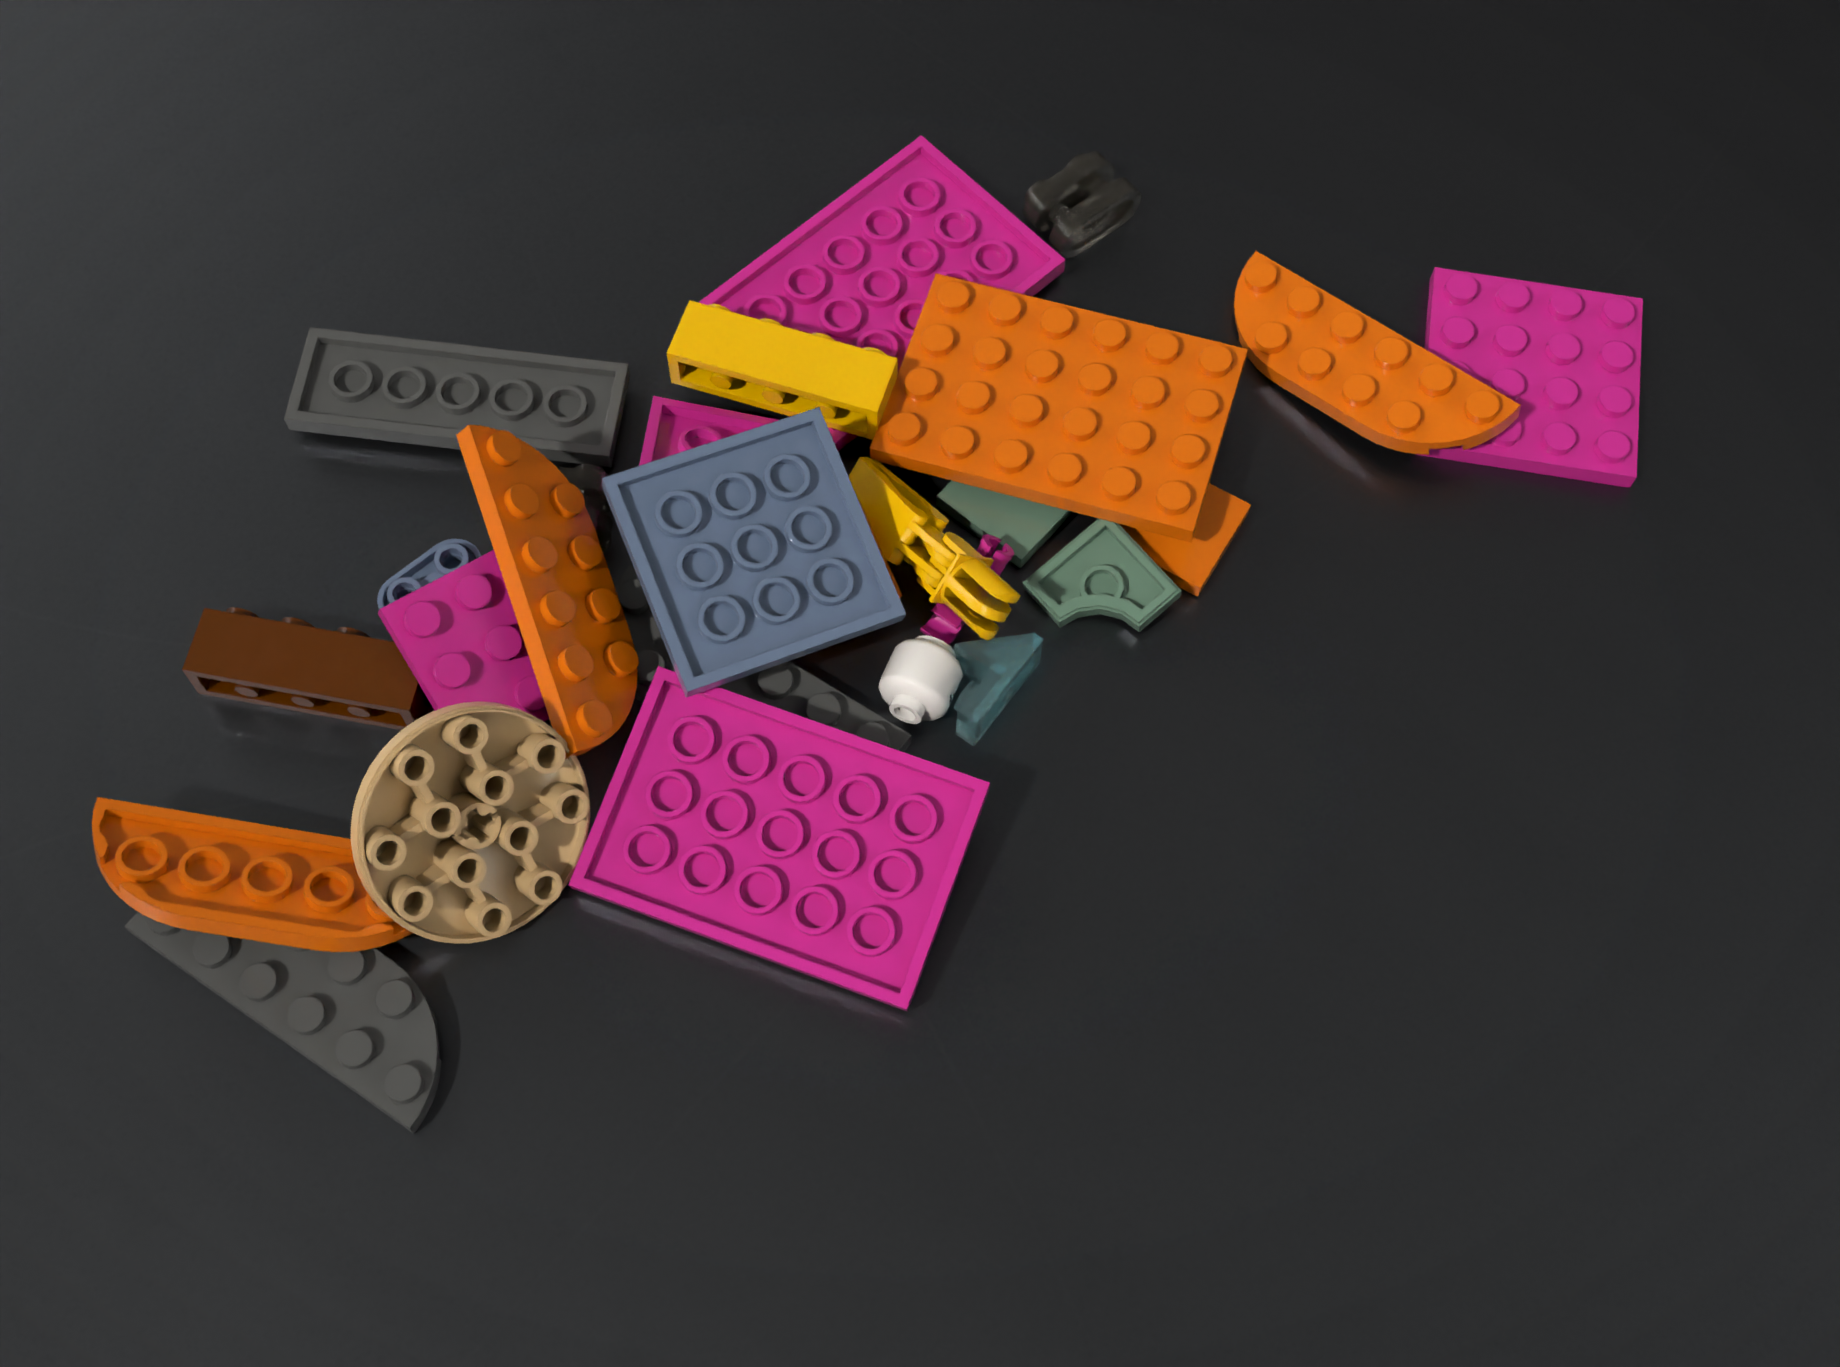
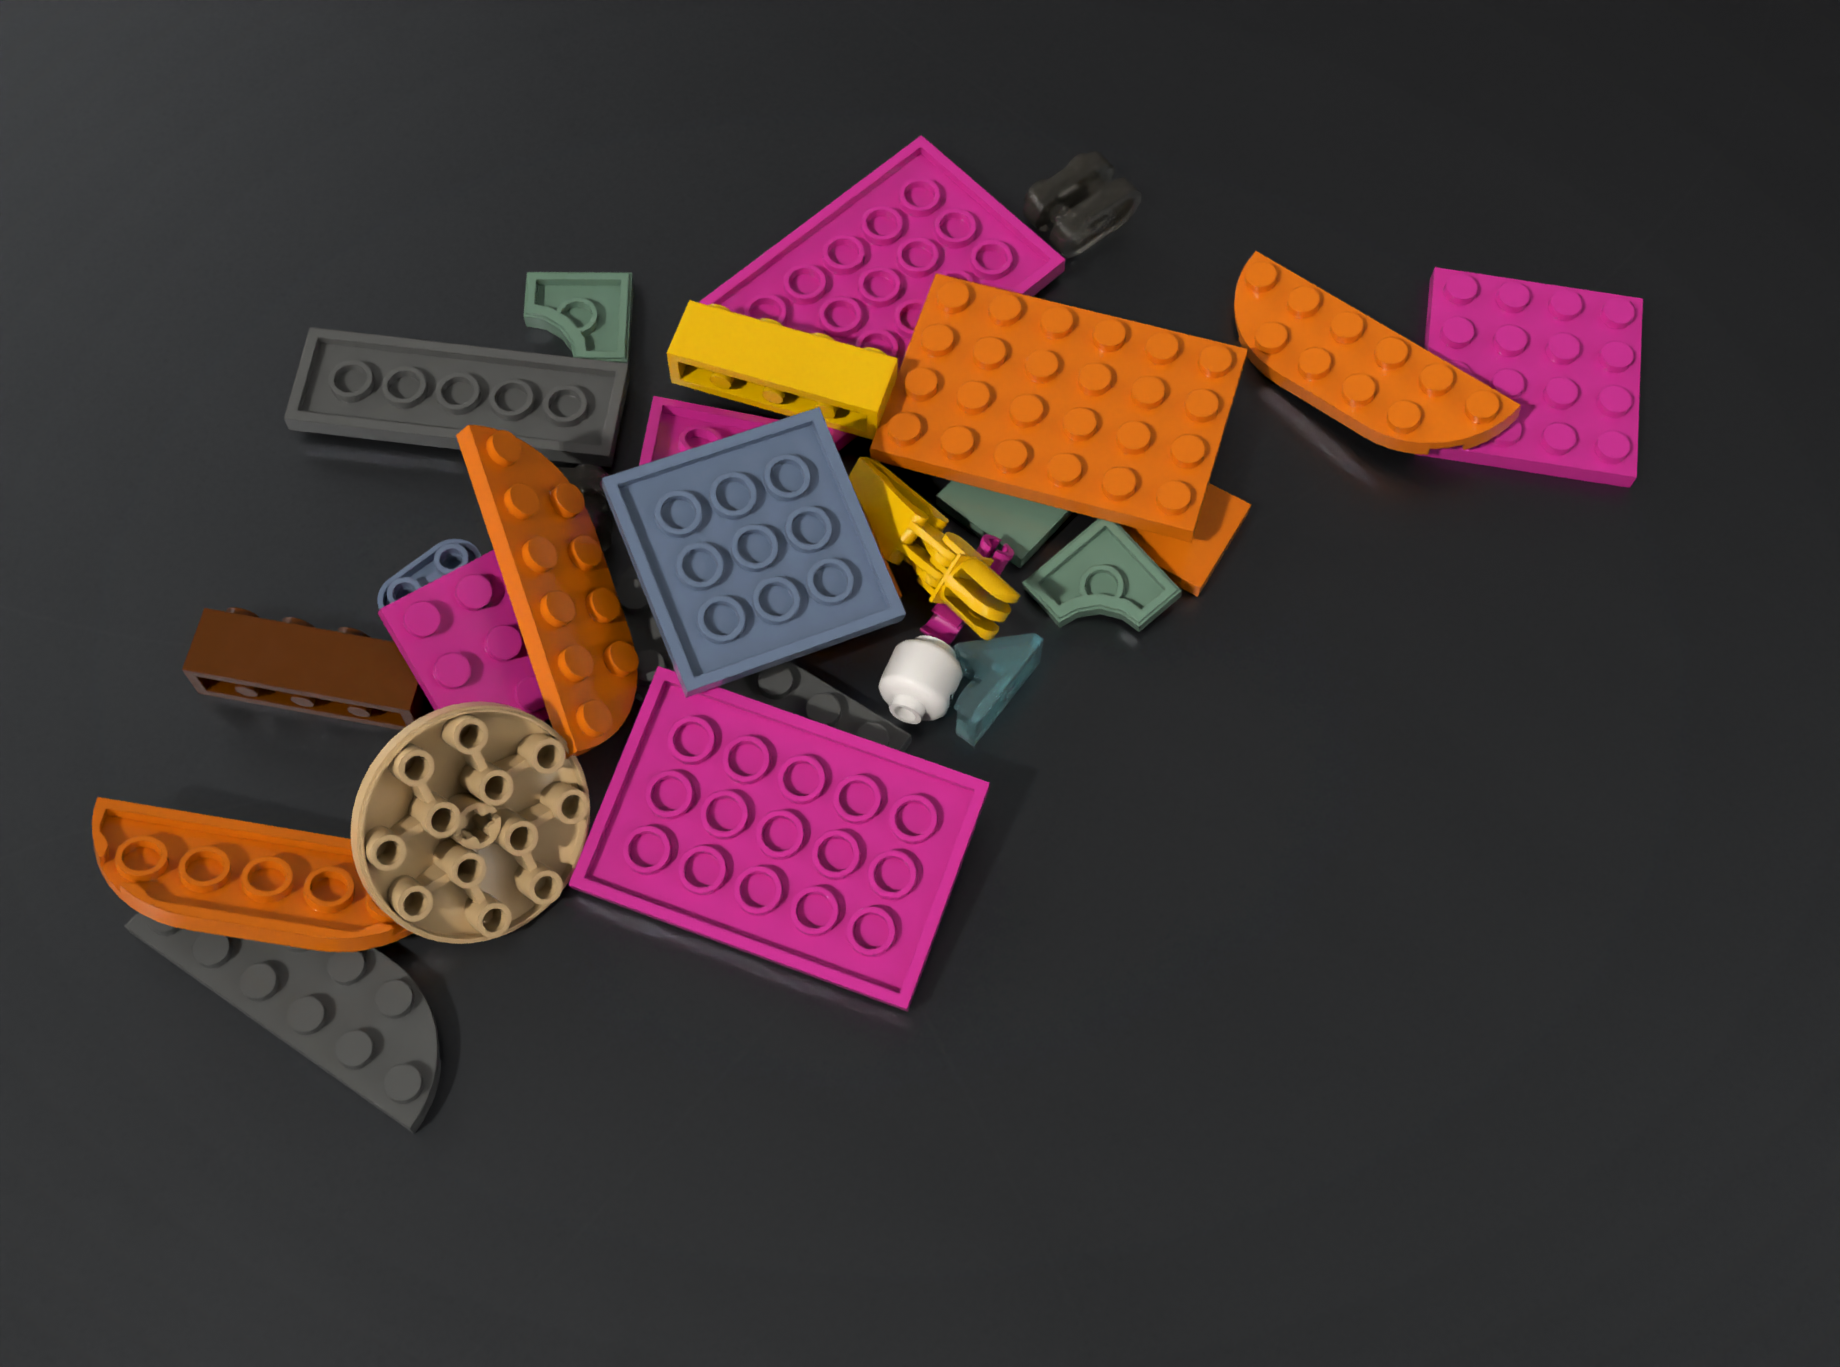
(583, 310): none -> sand green tile

